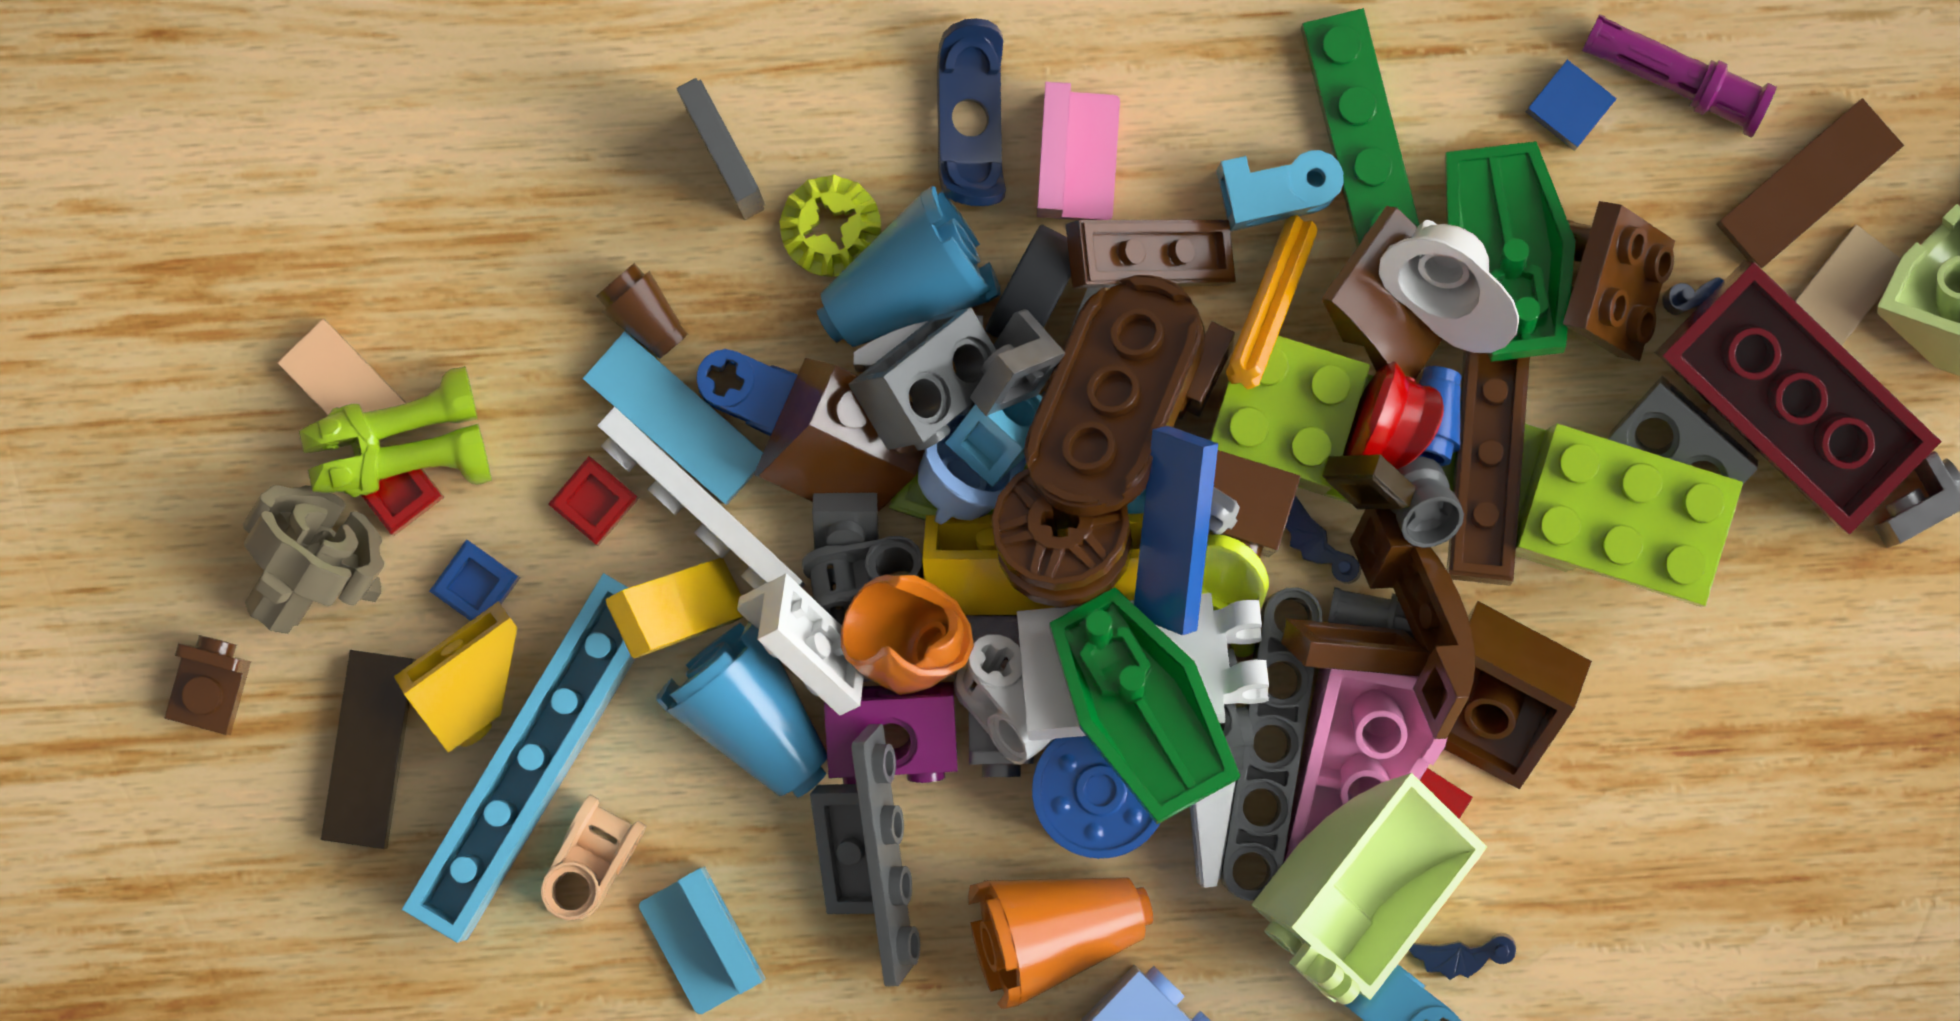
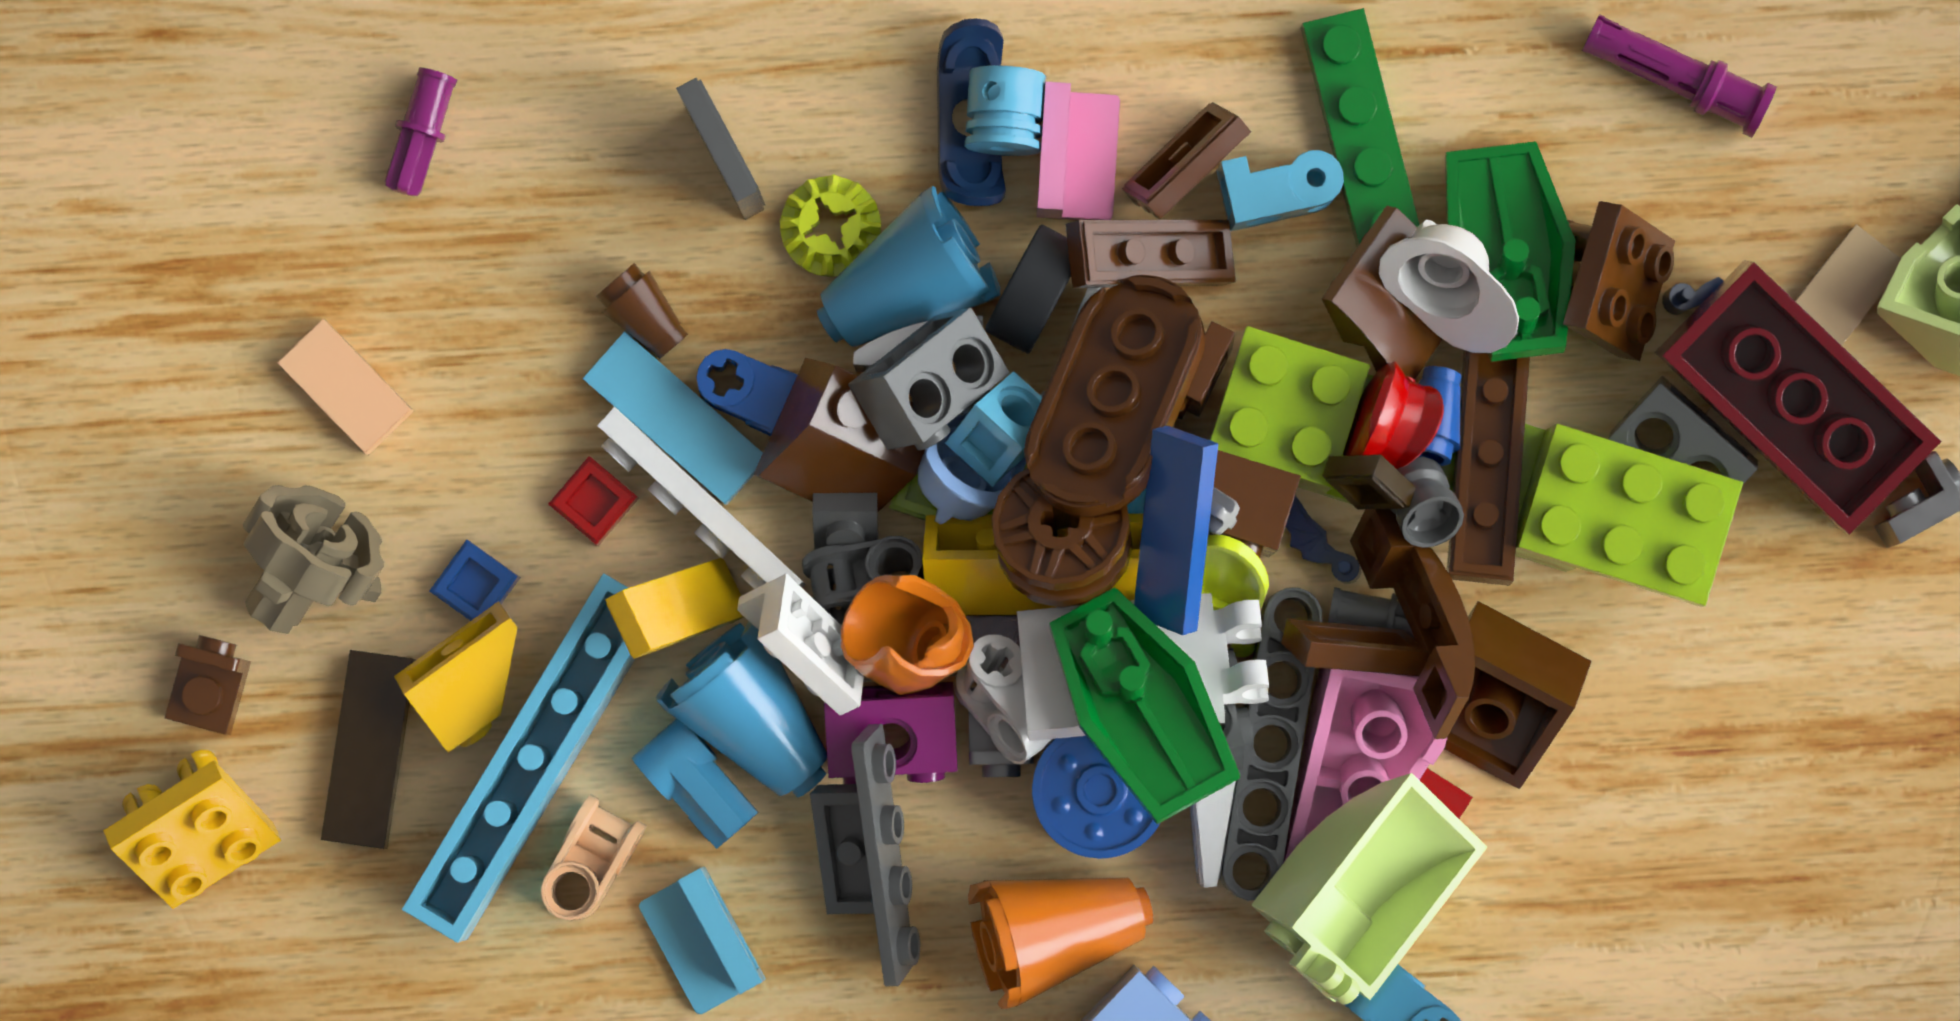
(190, 831): none -> yellow plate
(363, 430): lime piece -> none
(403, 499): red tile -> none
(419, 132): none -> magenta axle
(686, 770): none -> dark azure piece
(1005, 110): none -> medium azure piece
(1019, 365): flat silver bracket -> none
(1186, 159): none -> reddish brown tile
(1271, 302): light orange axle -> none
(1459, 959): dark blue piece -> none
(1570, 105): blue tile -> none
(1810, 184): reddish brown tile -> none

